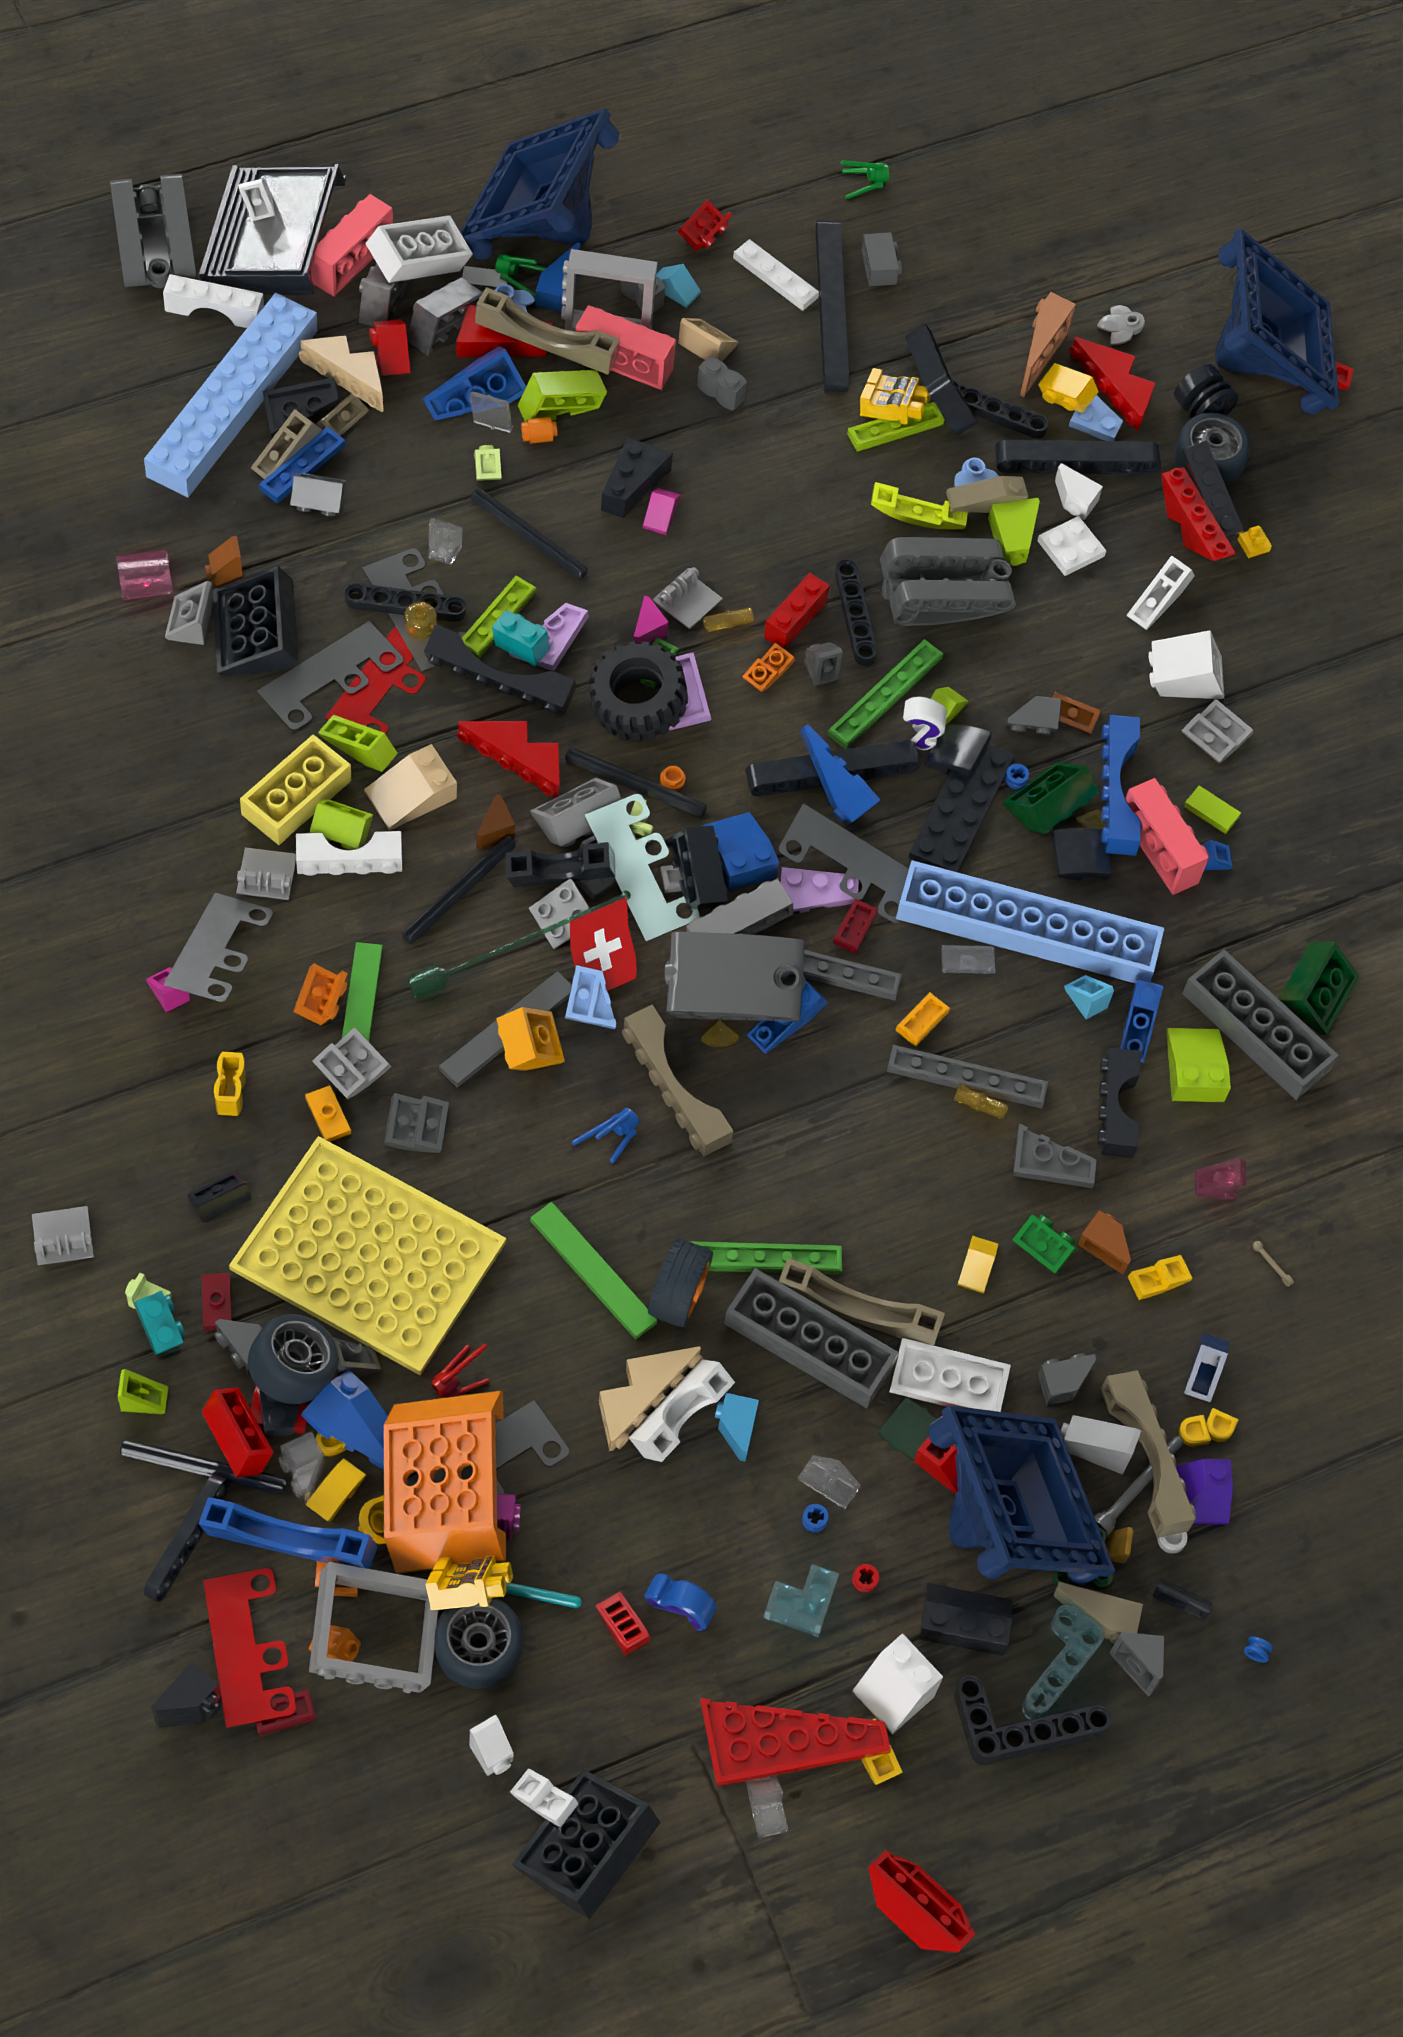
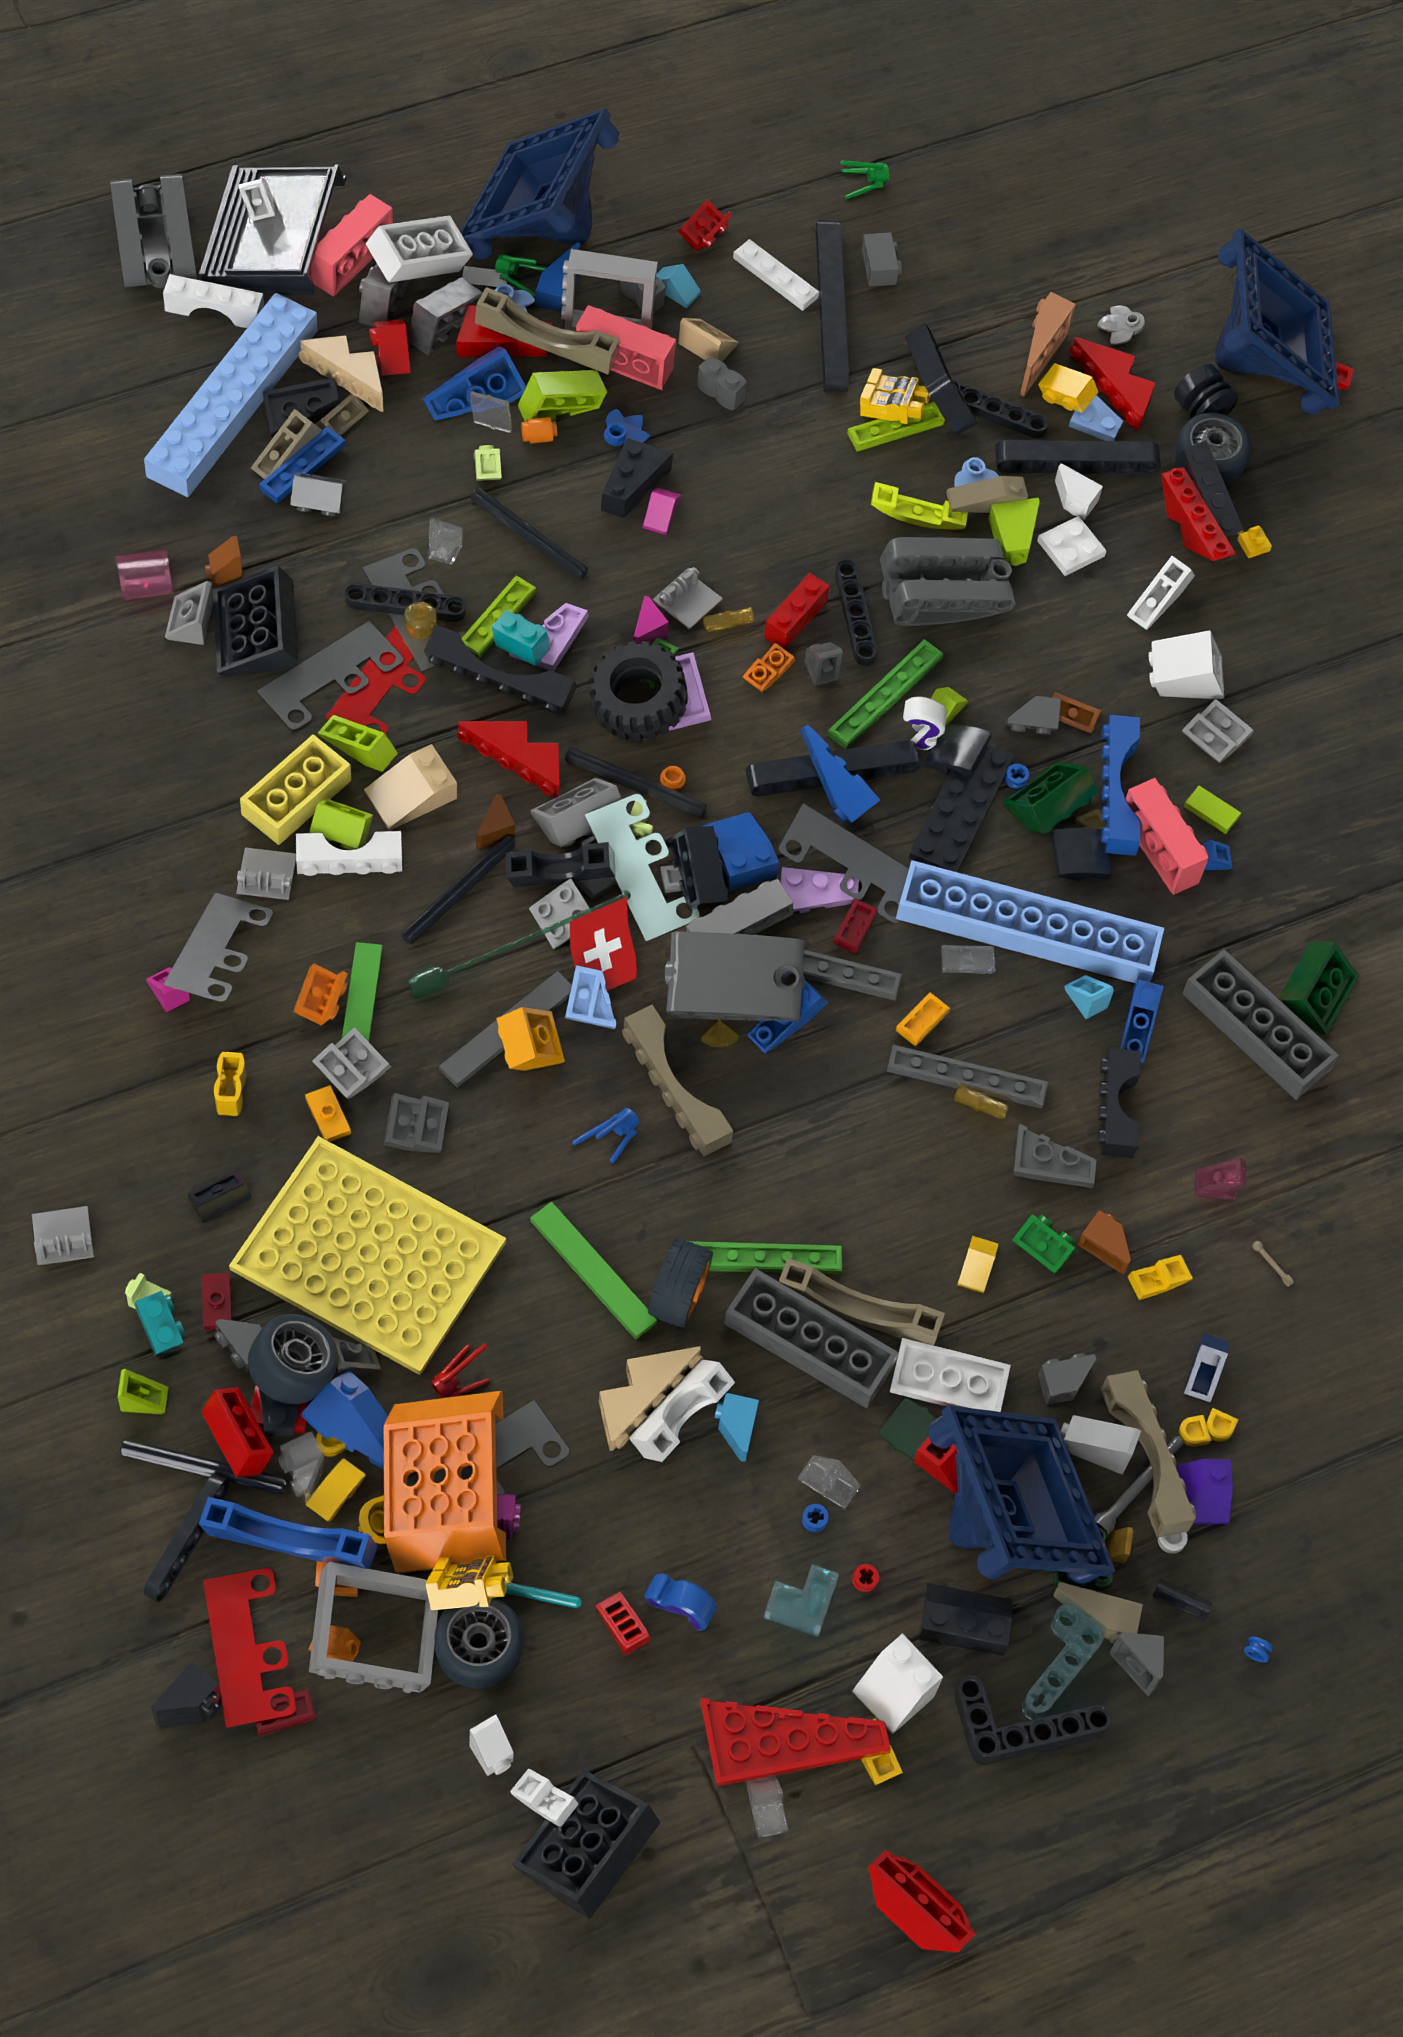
(624, 428): none -> blue plate
(1197, 1065): lime slope -> none

